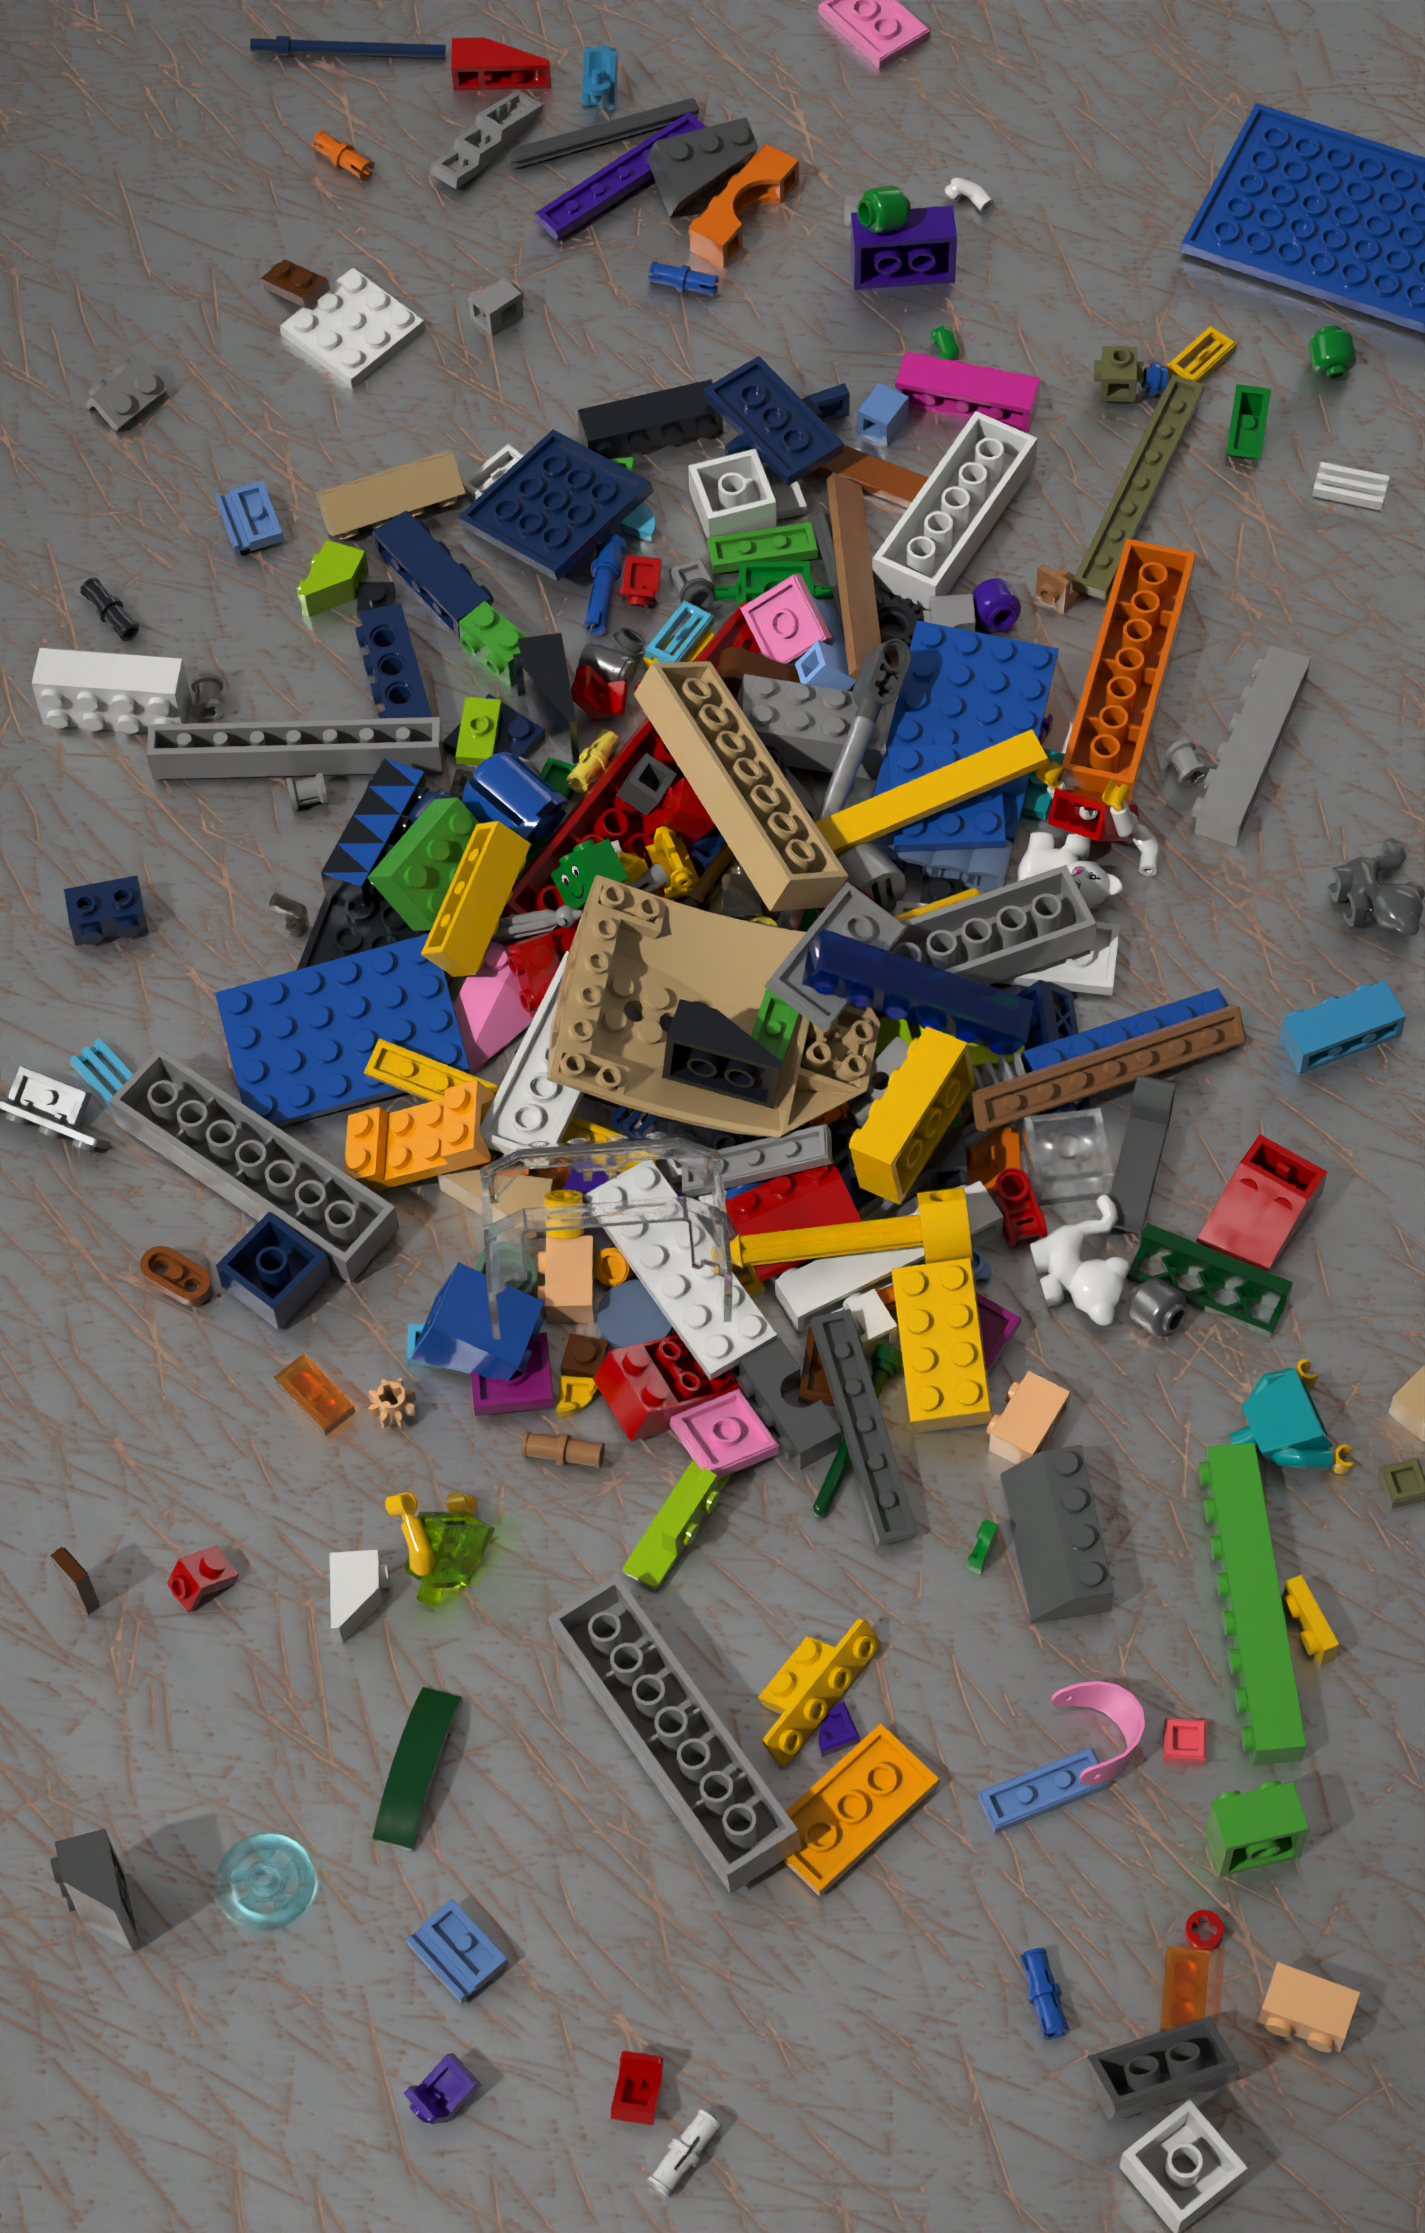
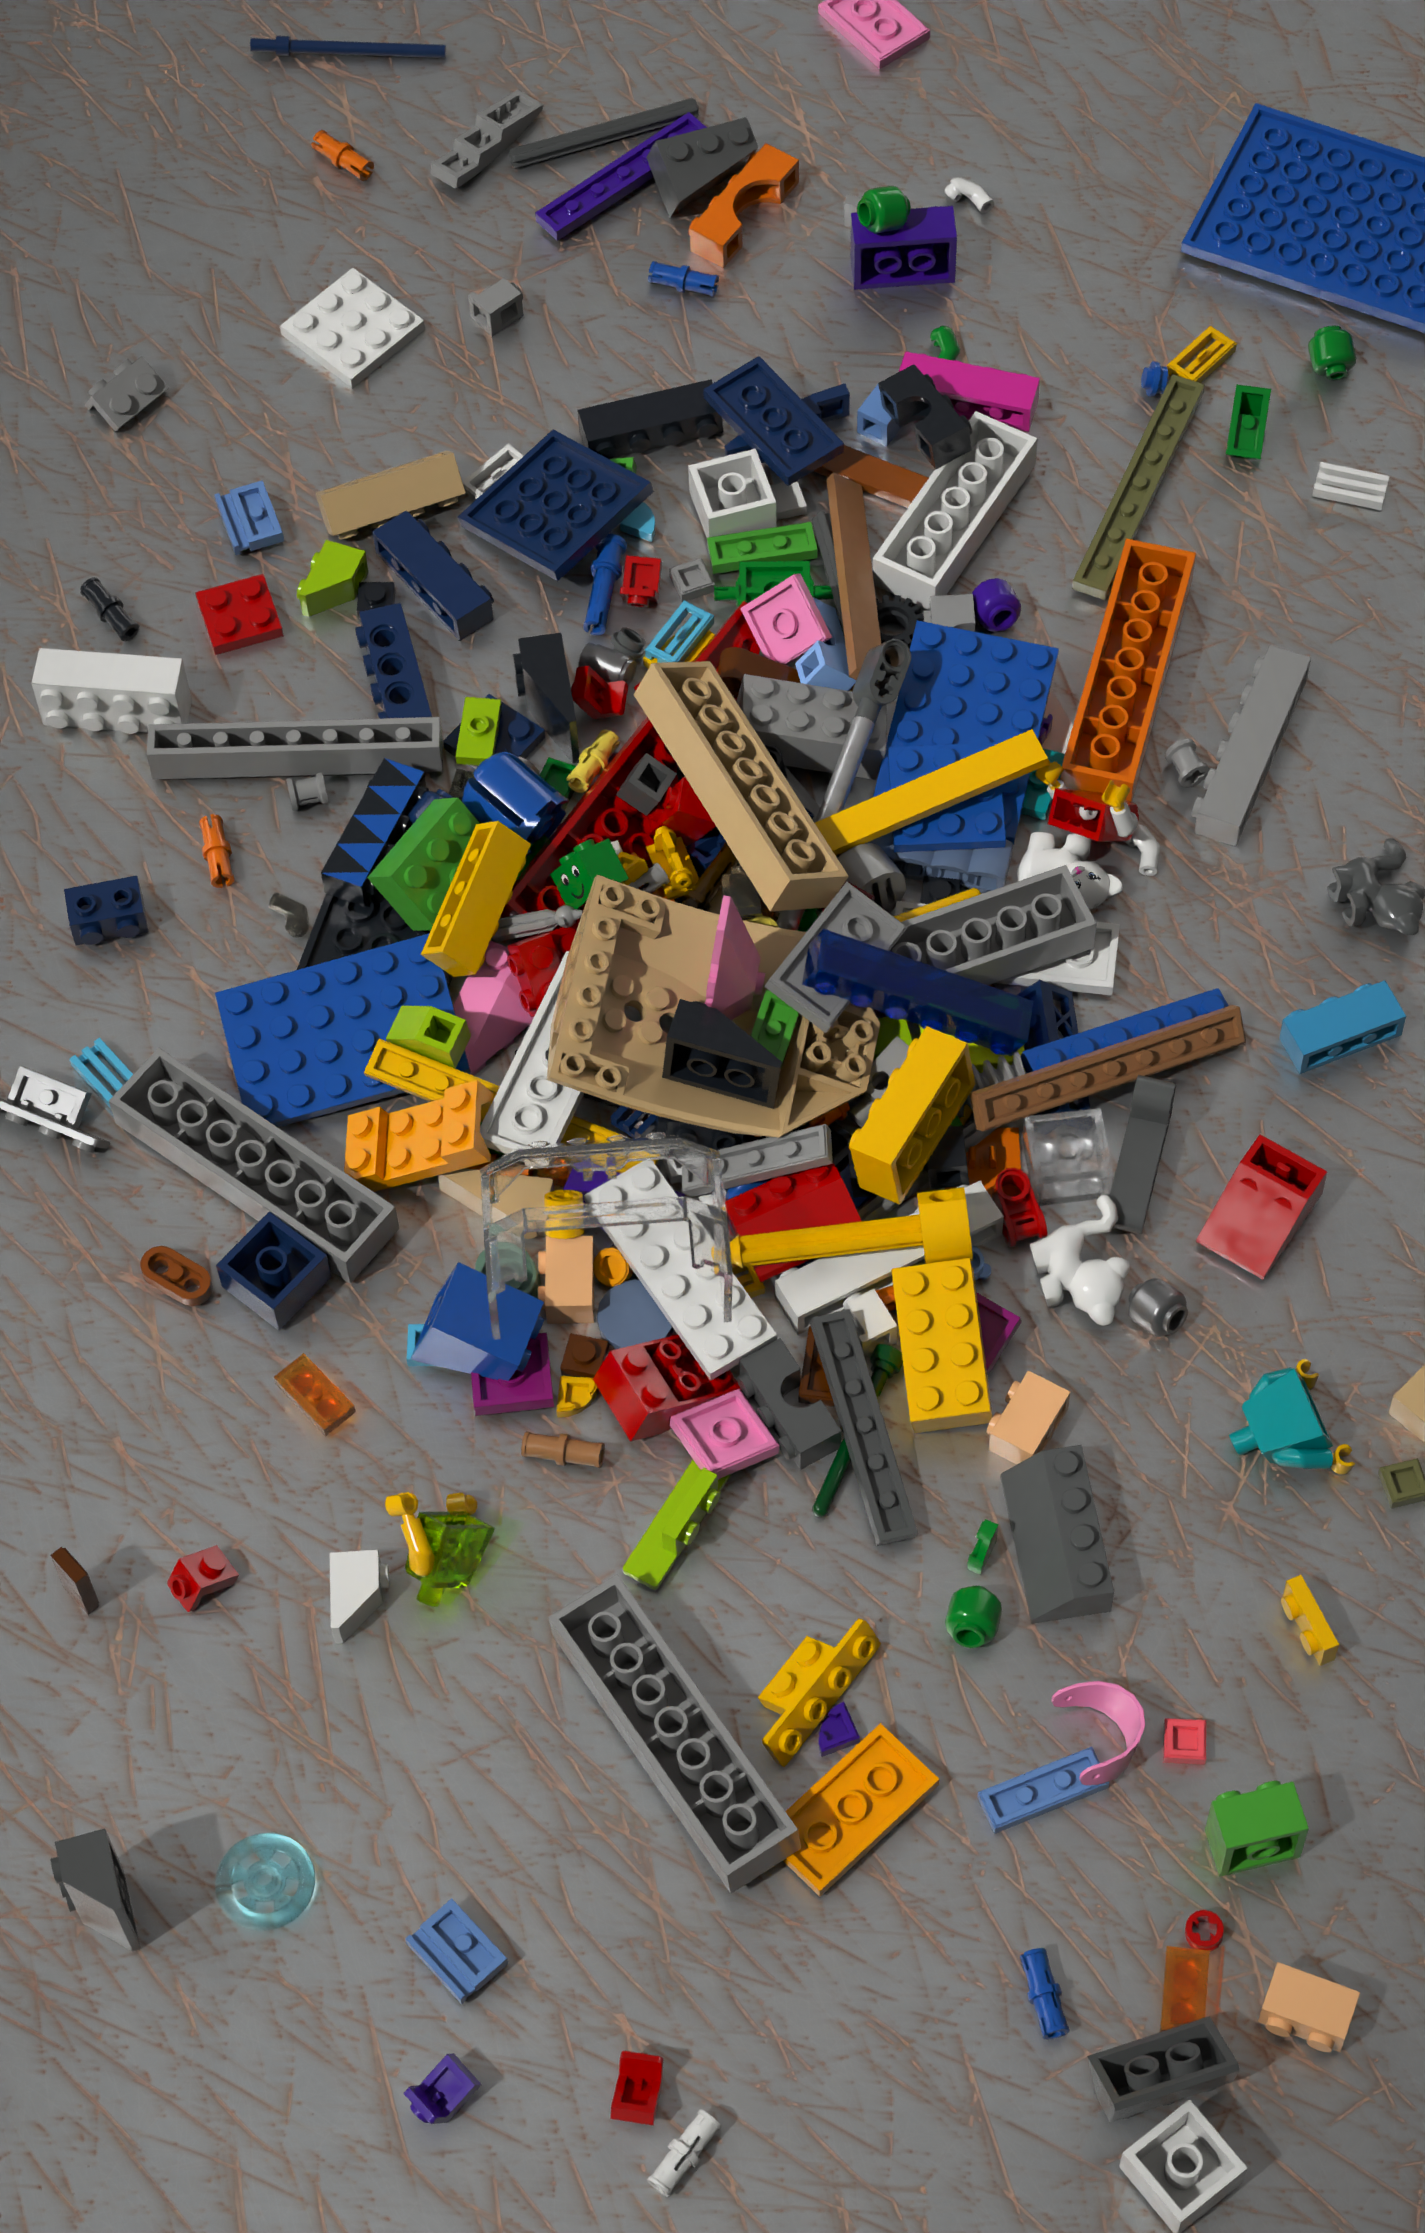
(207, 696): light grey bush -> none
(216, 851): none -> orange pin
(239, 614): none -> red plate
(295, 283): reddish brown plate -> none
(389, 1413): light nougat gear -> none
(415, 1768): dark green slope -> none
(430, 1033): none -> lime slope
(491, 641): bright green brick -> none
(495, 66): red slope -> none
(600, 76): dark azure hips -> none
(698, 592): dark grey plate -> none
(733, 965): none -> bright pink wedge
(914, 397): none -> black arch
(973, 1616): none -> green head
(1055, 588): medium nougat bracket -> none
(1118, 373): olive brick -> none
(1215, 1268): dark green fence -> none
(1253, 1605): bright green brick -> none

